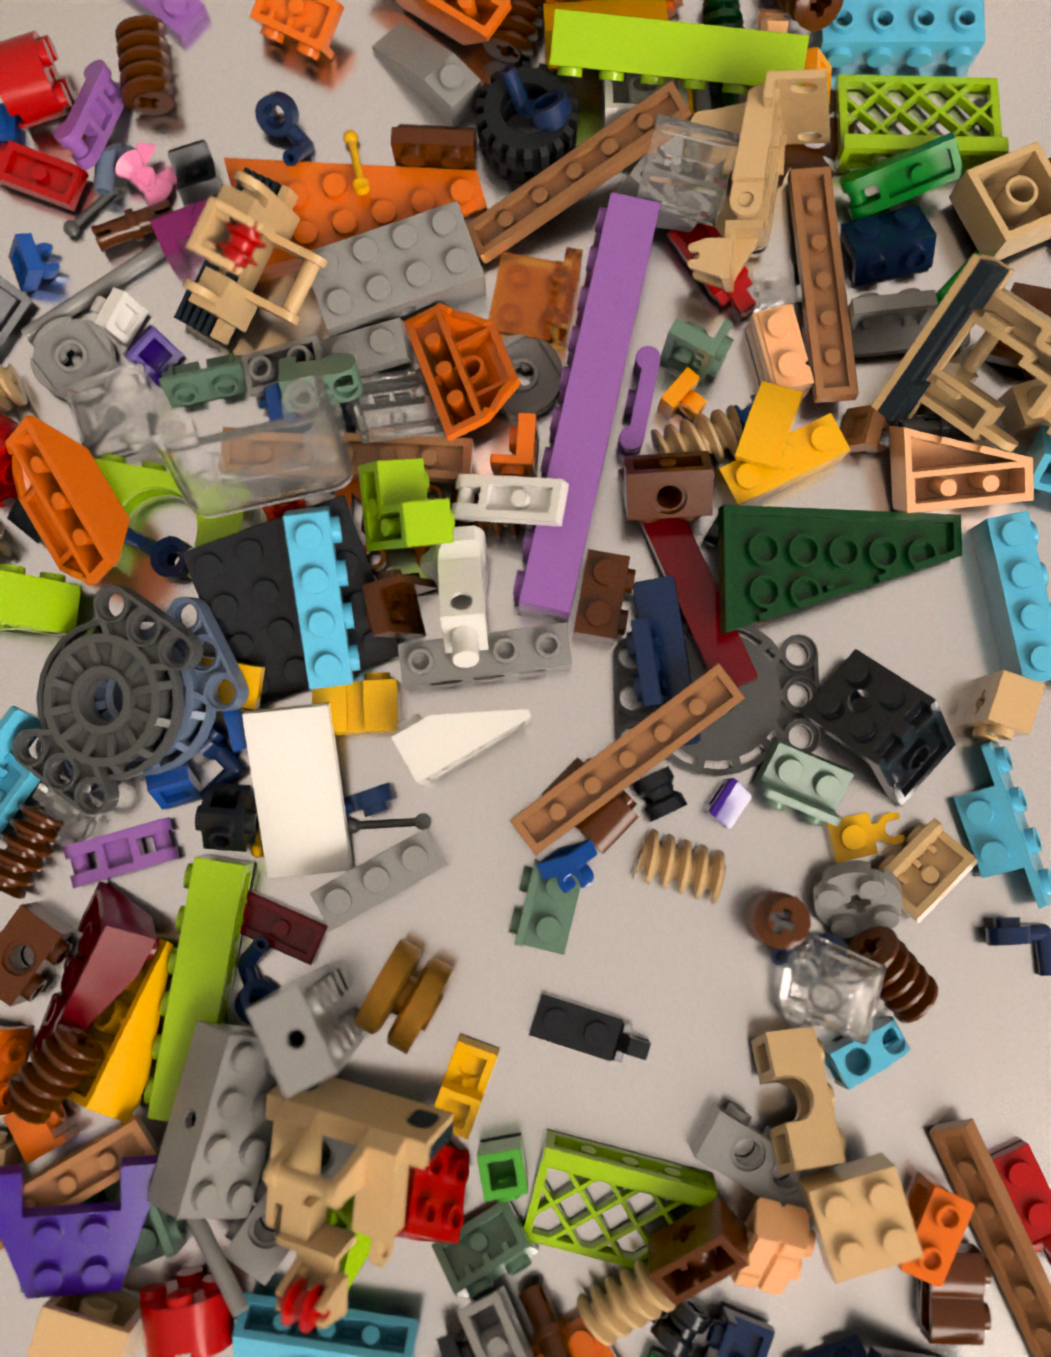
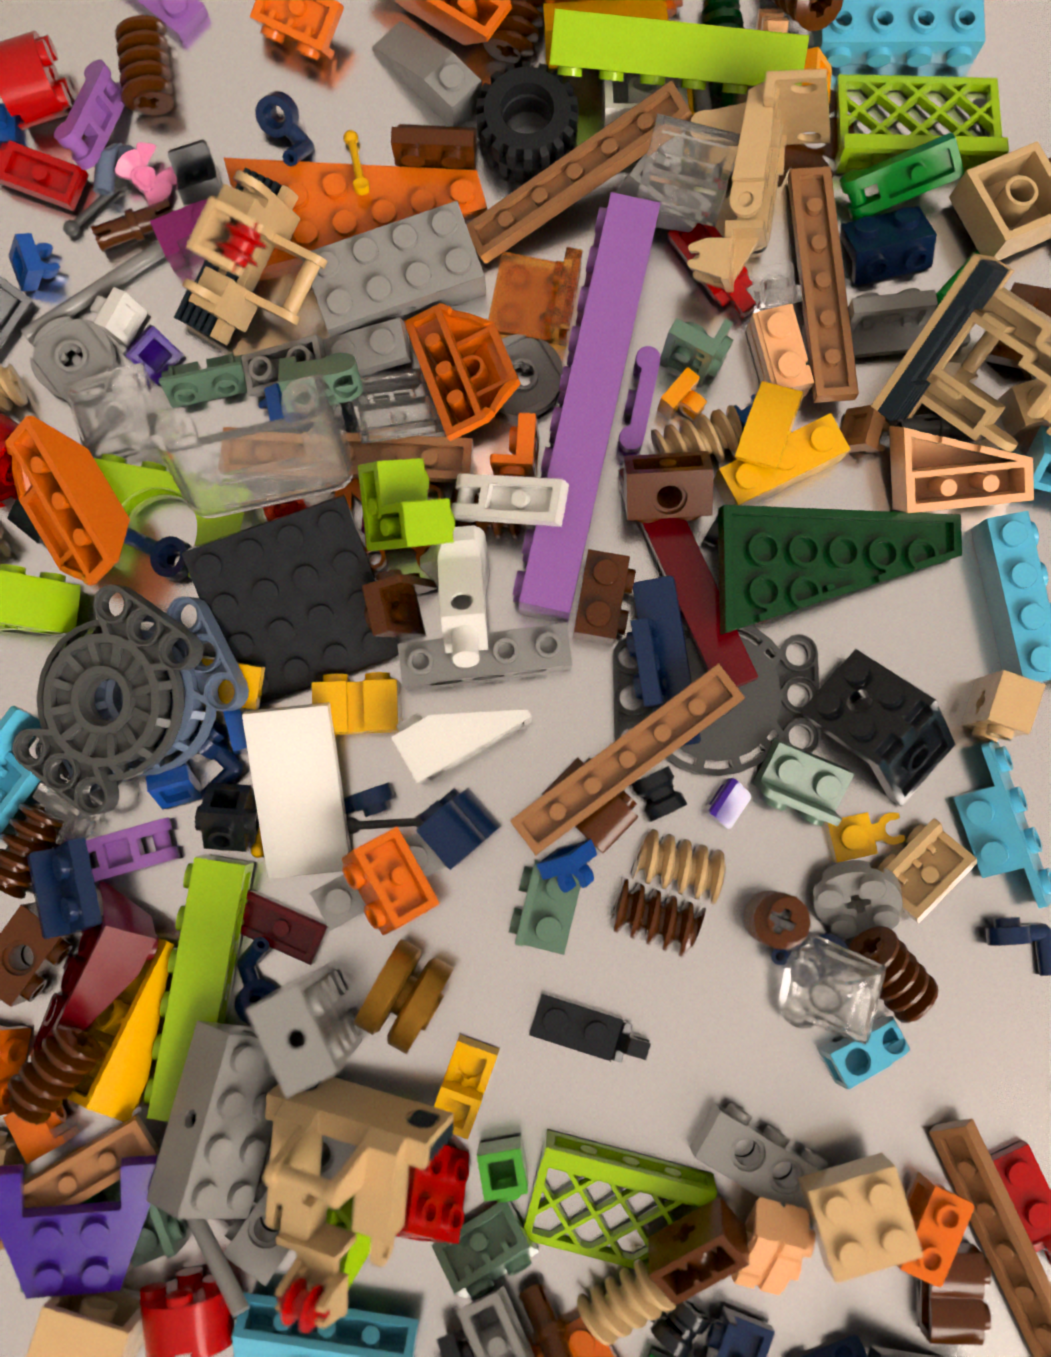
(64, 889): none -> dark blue bracket
(319, 597): medium azure brick -> none
(388, 881): none -> orange bracket
(456, 826): none -> dark blue brick
(546, 111): dark blue plate -> none
(656, 918): none -> reddish brown piece
(813, 1137): tan arch -> none

